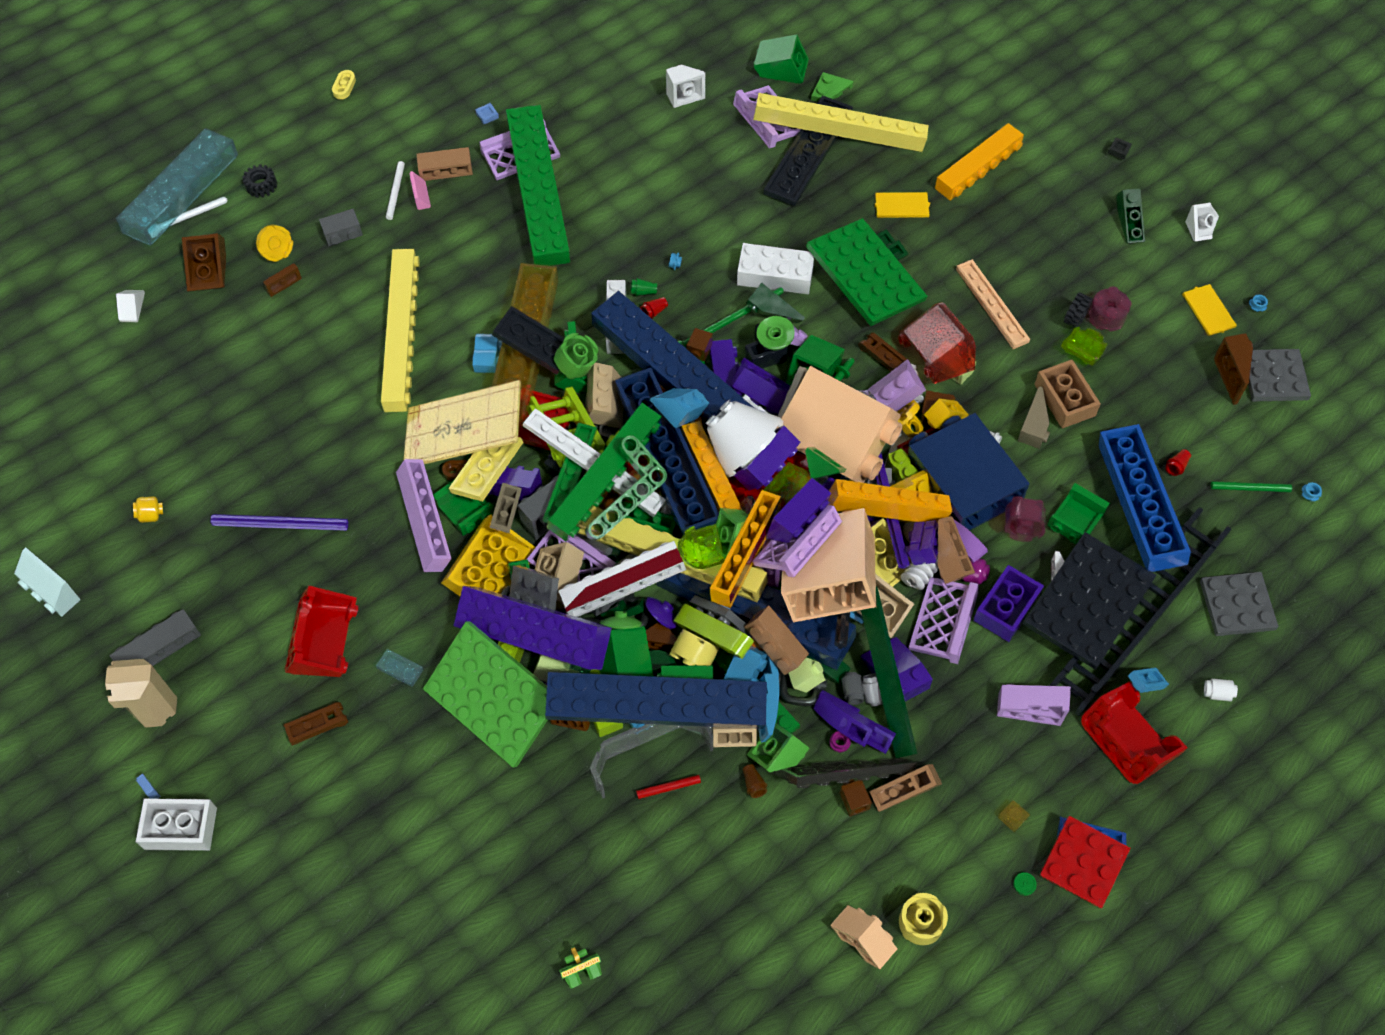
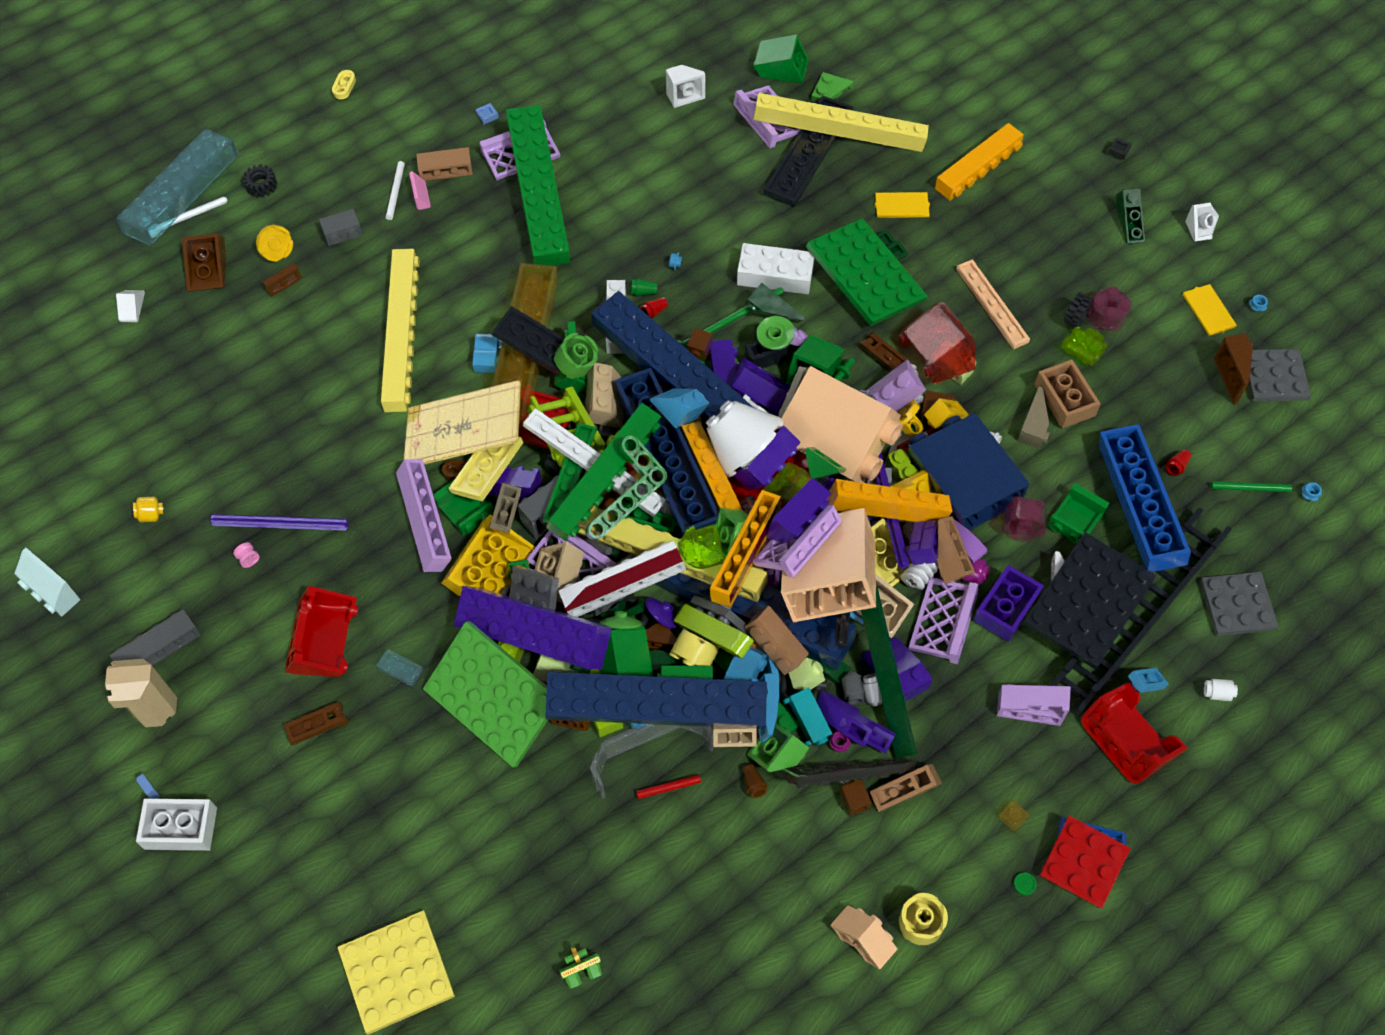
(246, 555): none -> bright pink wheel
(395, 972): none -> light yellow plate
(809, 717): none -> teal brick

